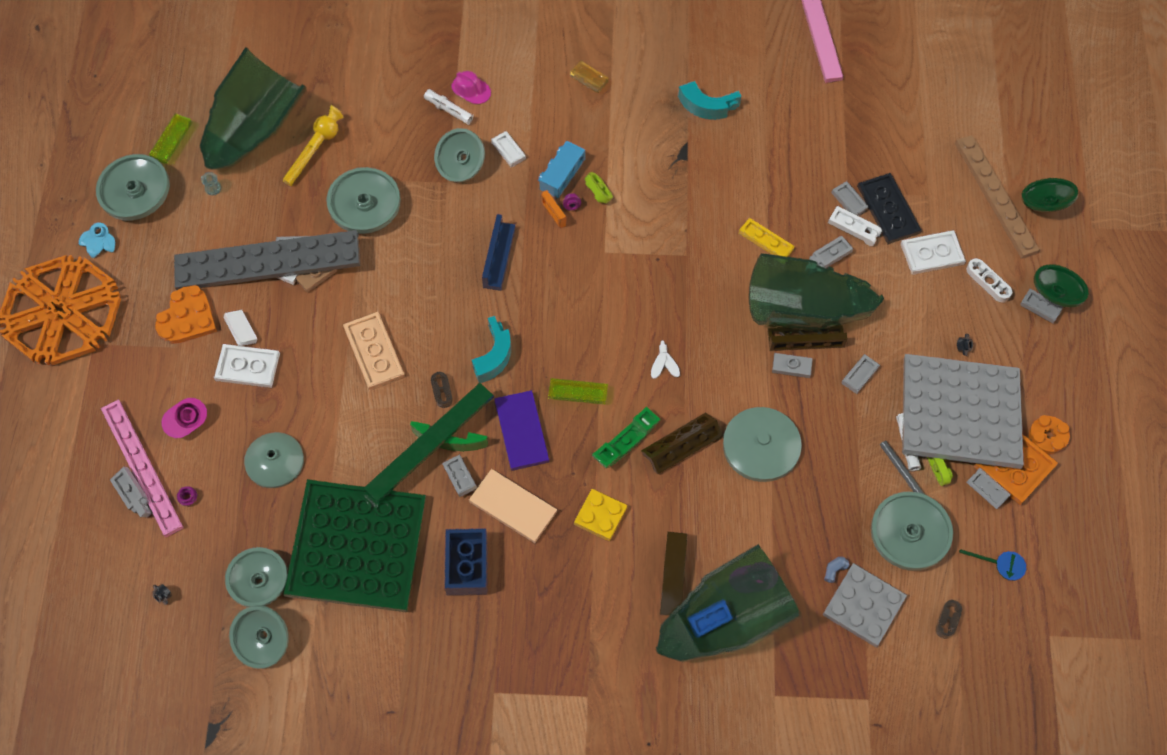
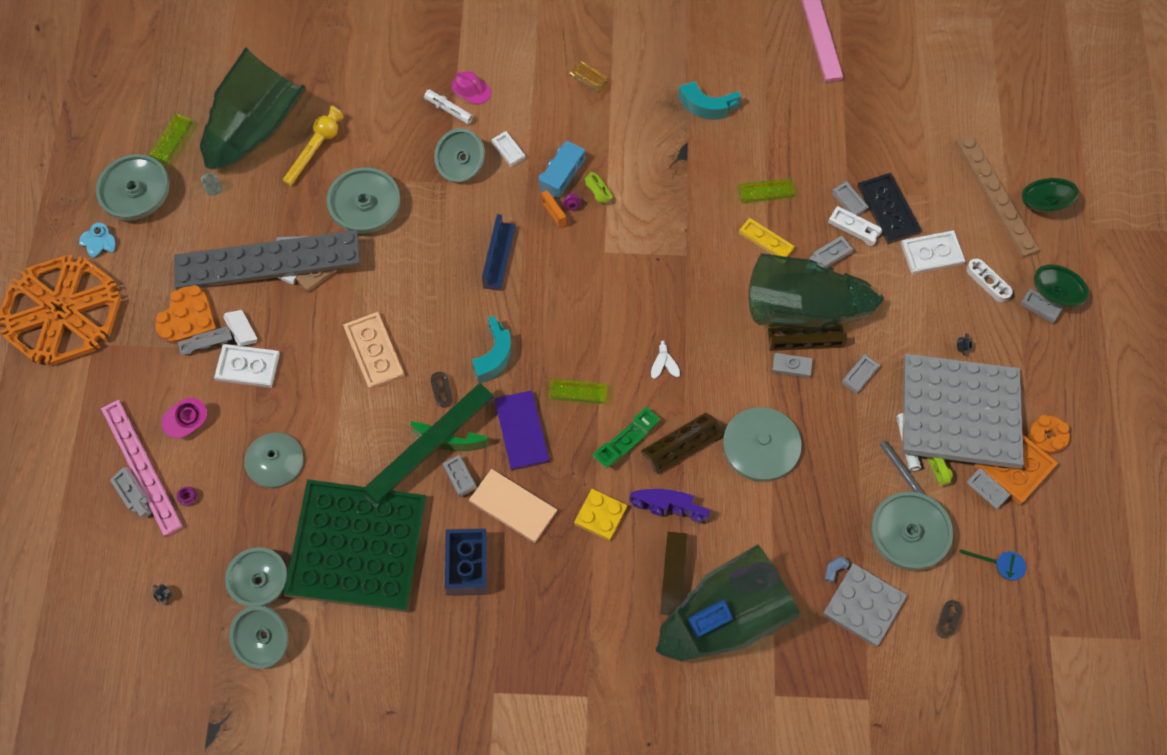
(204, 340): none -> light grey hinge
(662, 500): none -> dark purple slope
(766, 190): none -> clear neon green plate

